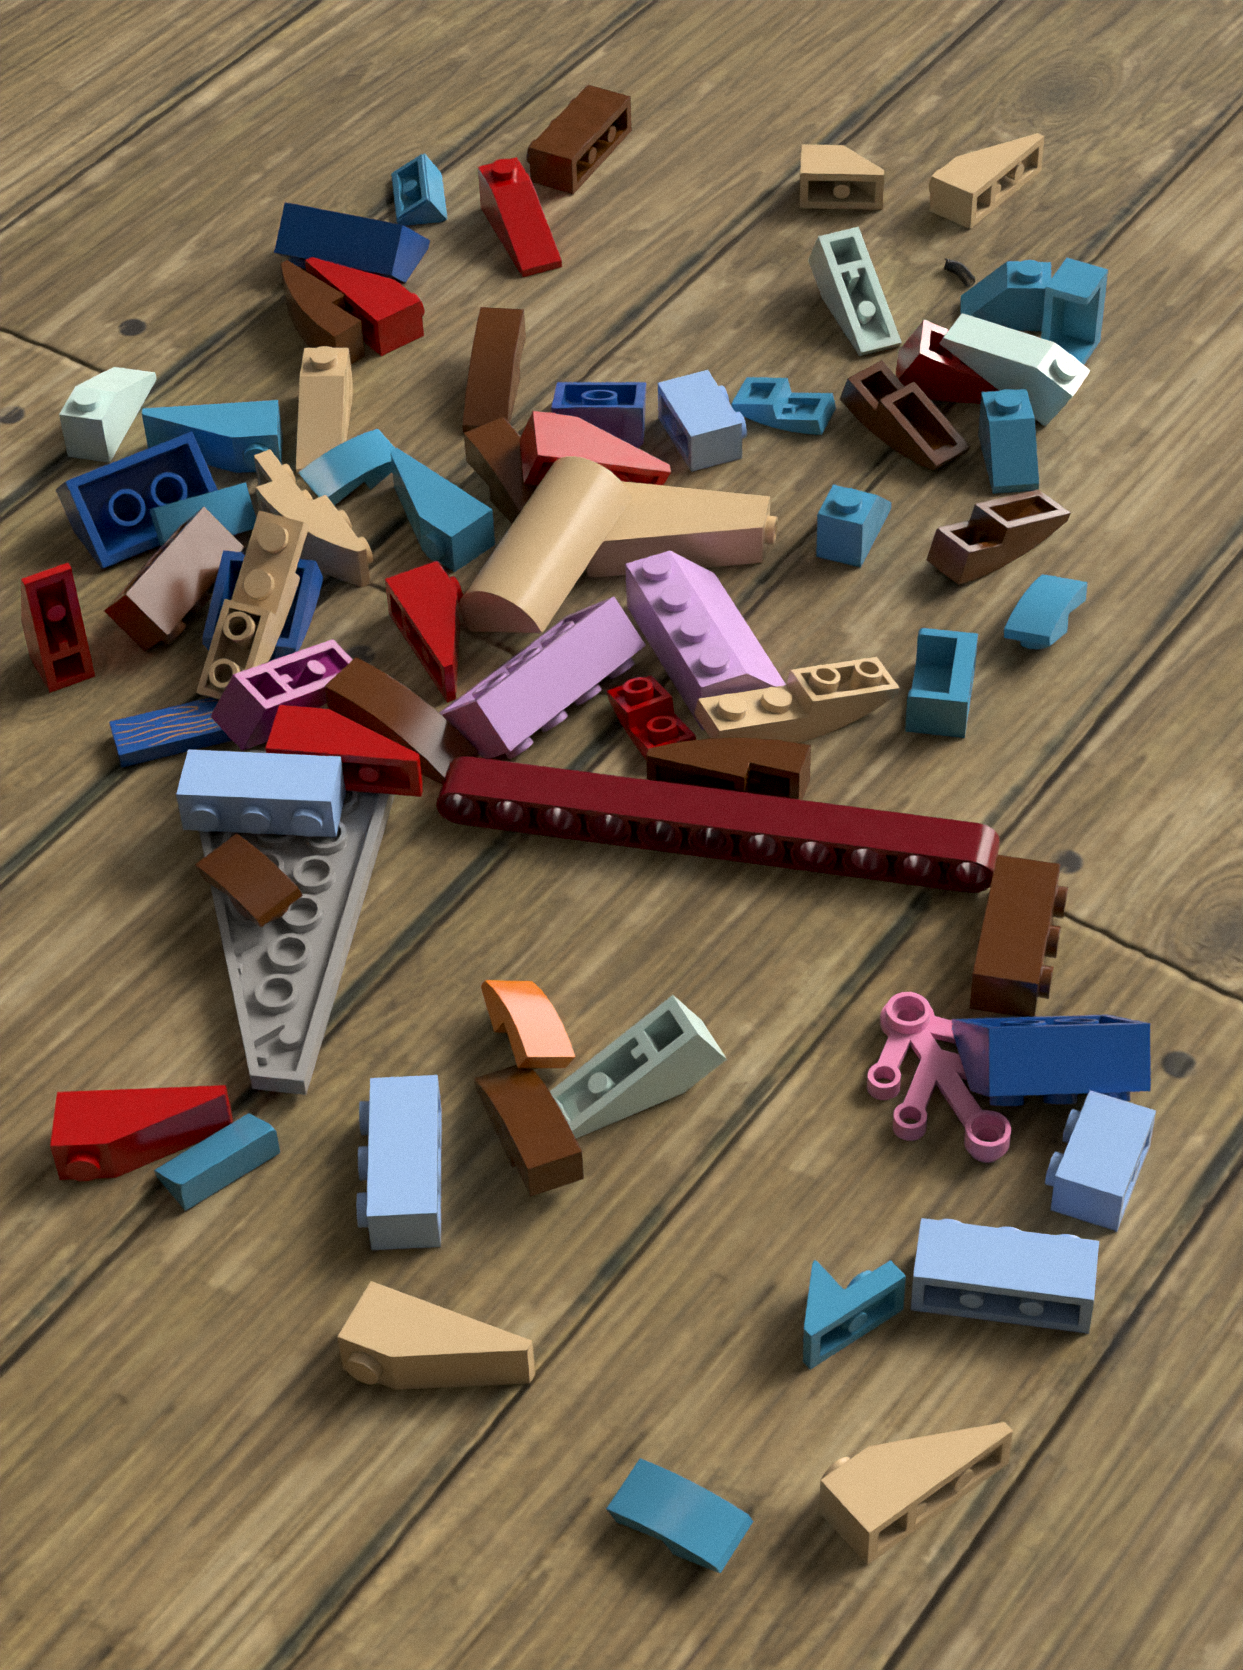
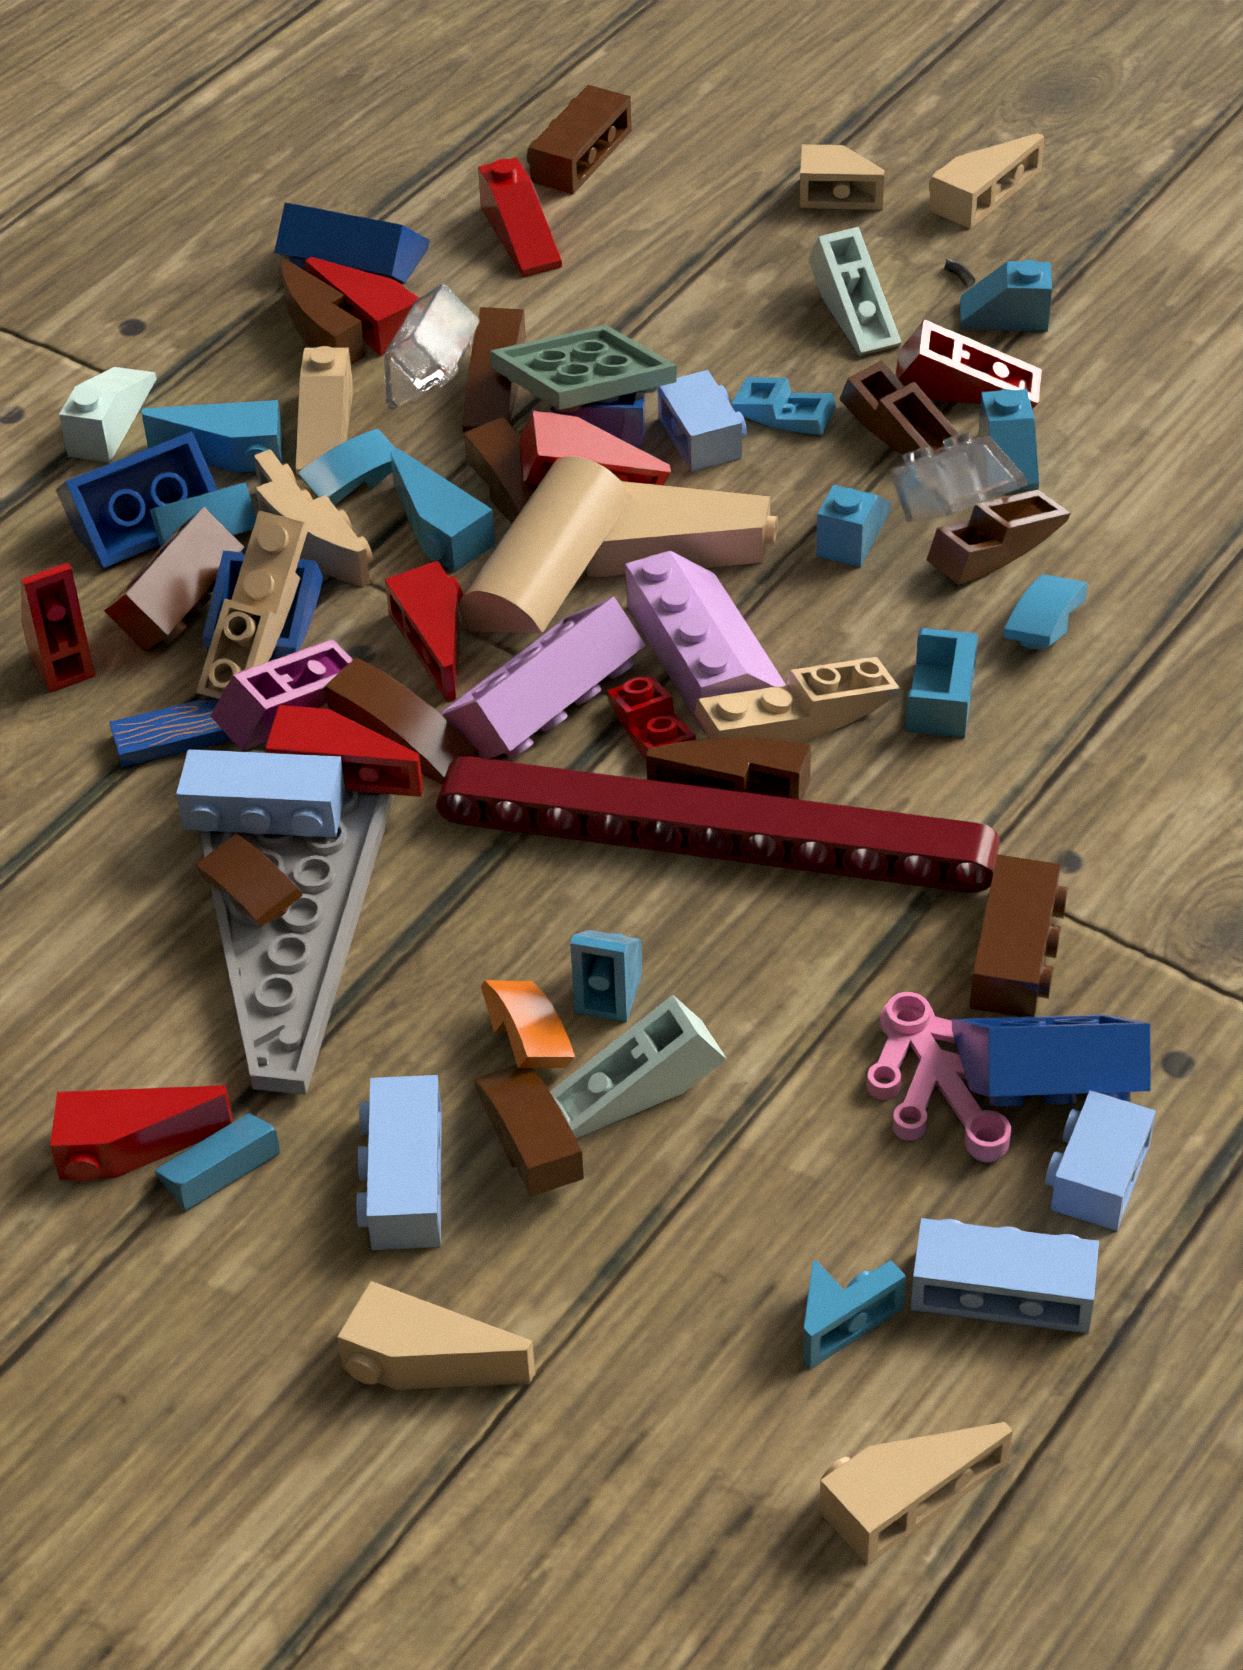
(419, 193): dark azure slope -> none
(427, 346): none -> clear slope
(583, 367): none -> sand green plate
(605, 973): none -> dark azure slope
(680, 1514): dark azure slope -> none
(954, 477): none -> clear slope
(1017, 362): light aqua slope -> none
(1075, 308): dark azure panel -> none

